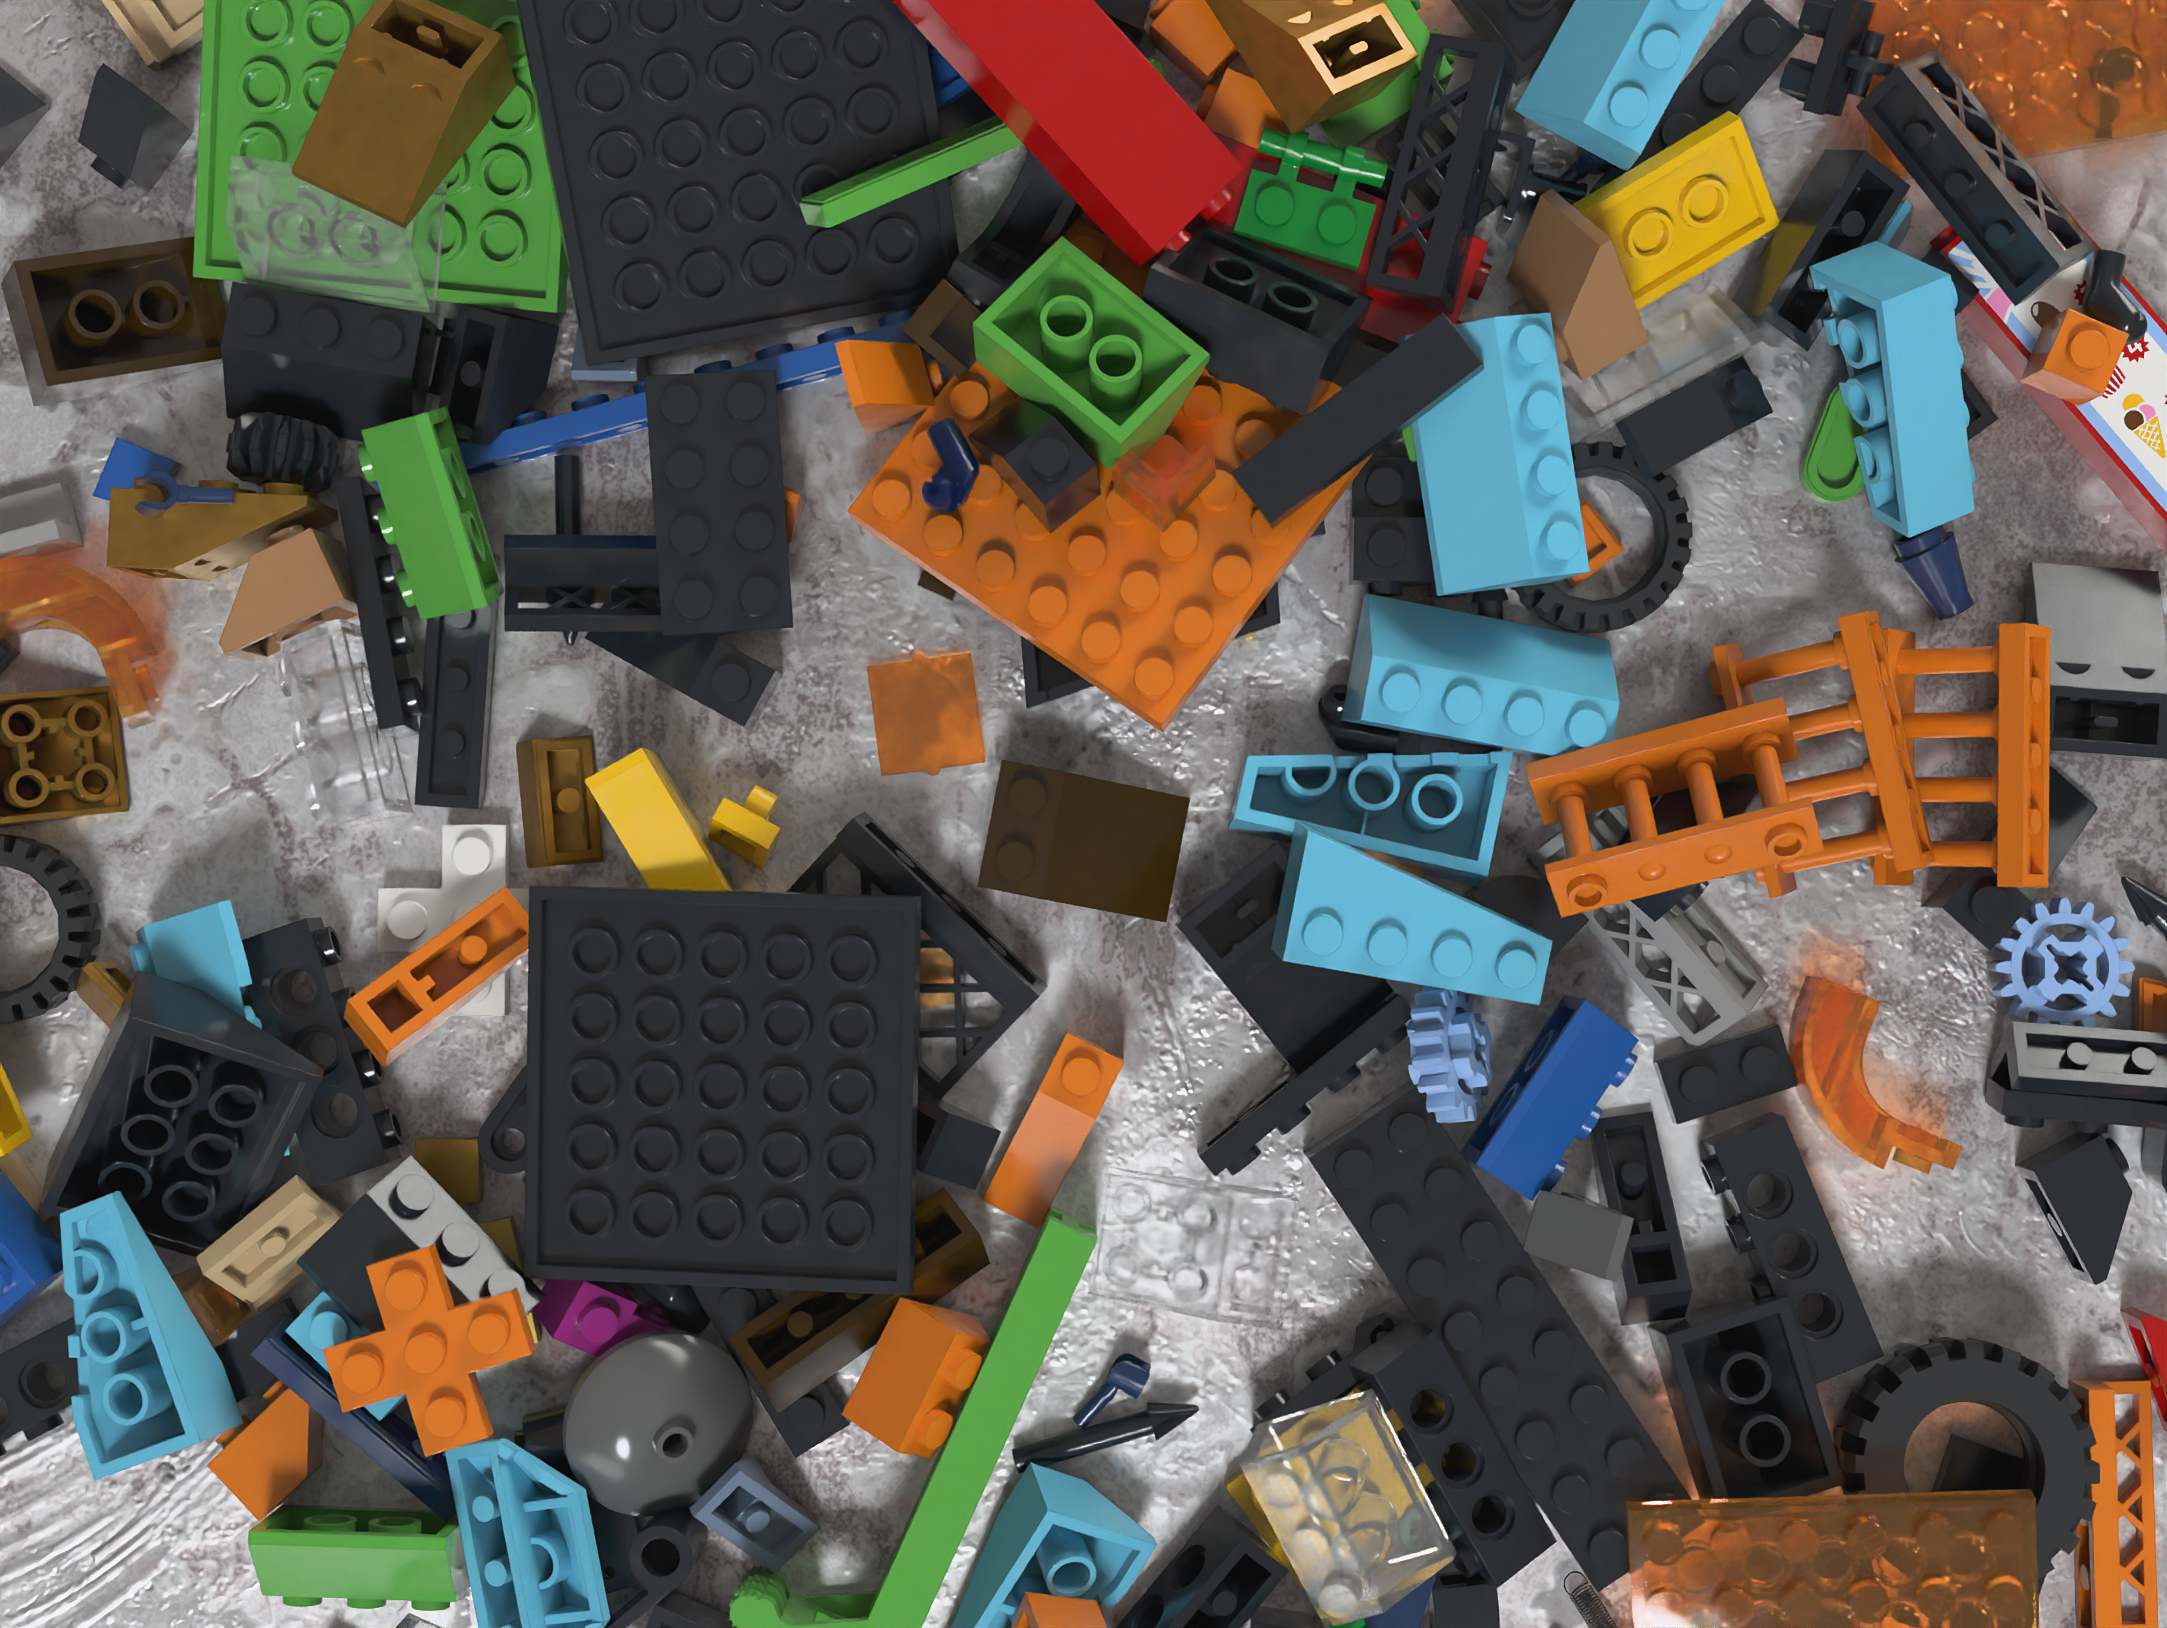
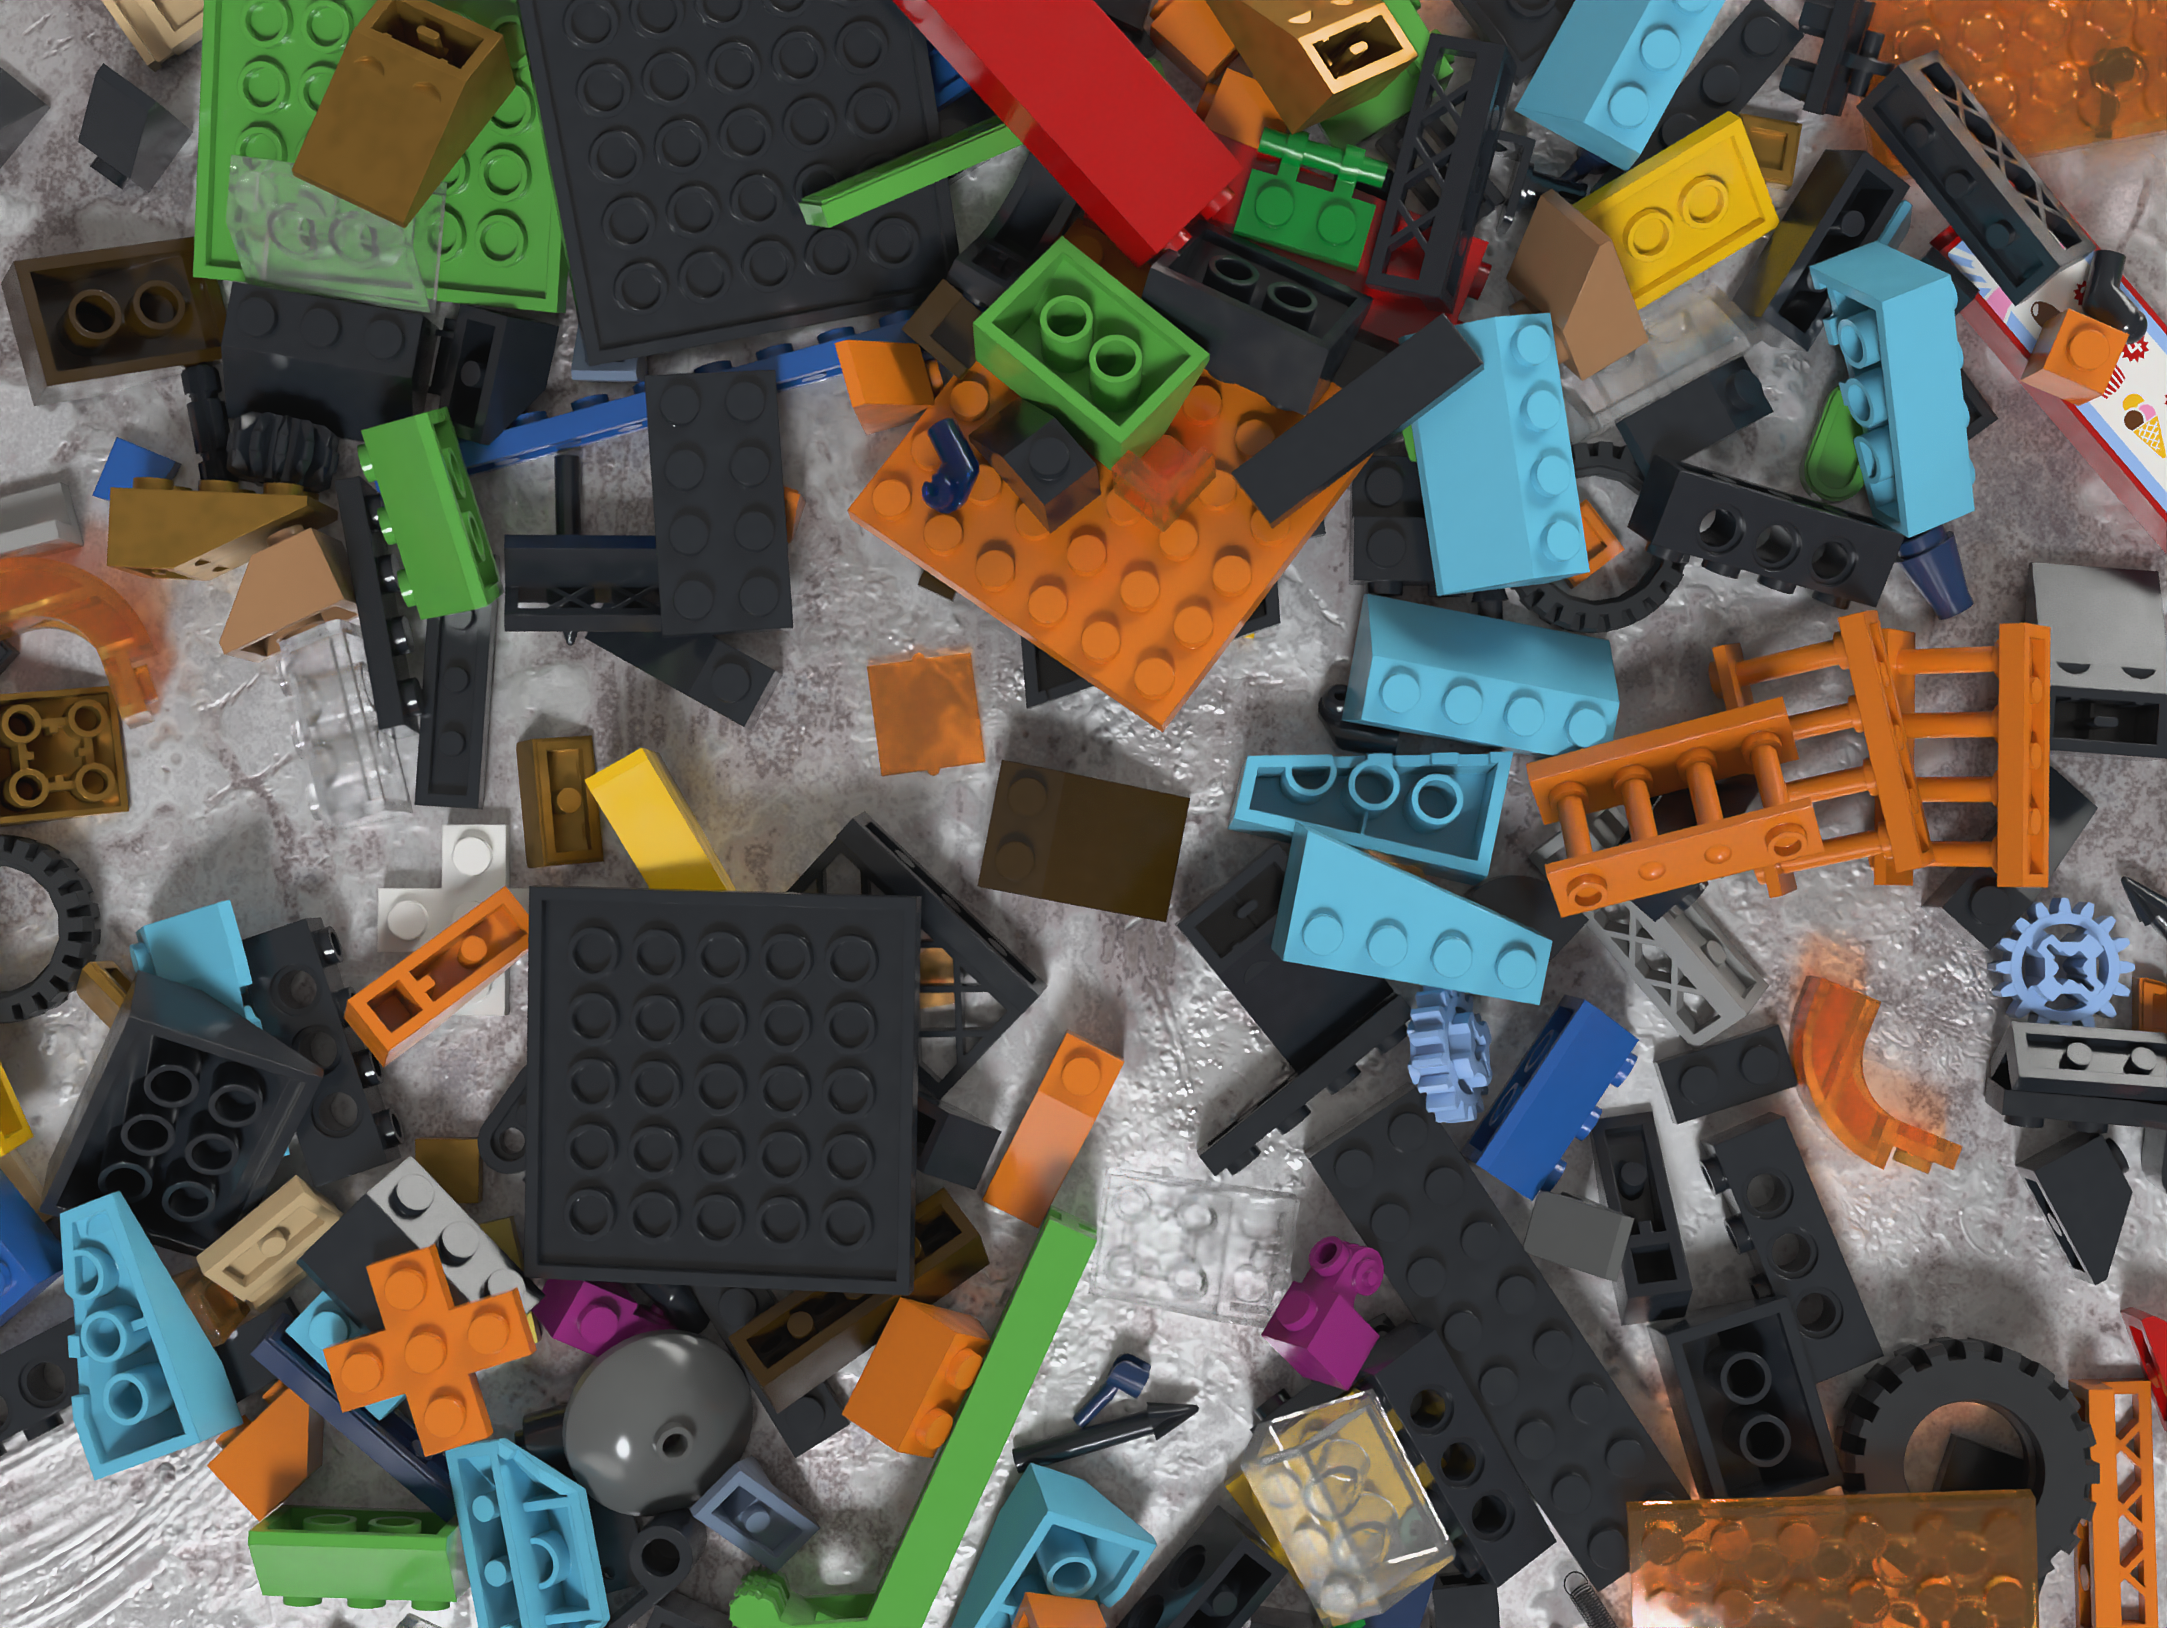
(179, 494): dark blue hand -> none
(208, 421): none -> black axle
(747, 828): yellow tile -> none
(1317, 1318): none -> magenta brick
(1681, 494): none -> black brick
(1775, 148): none -> pearl gold tile

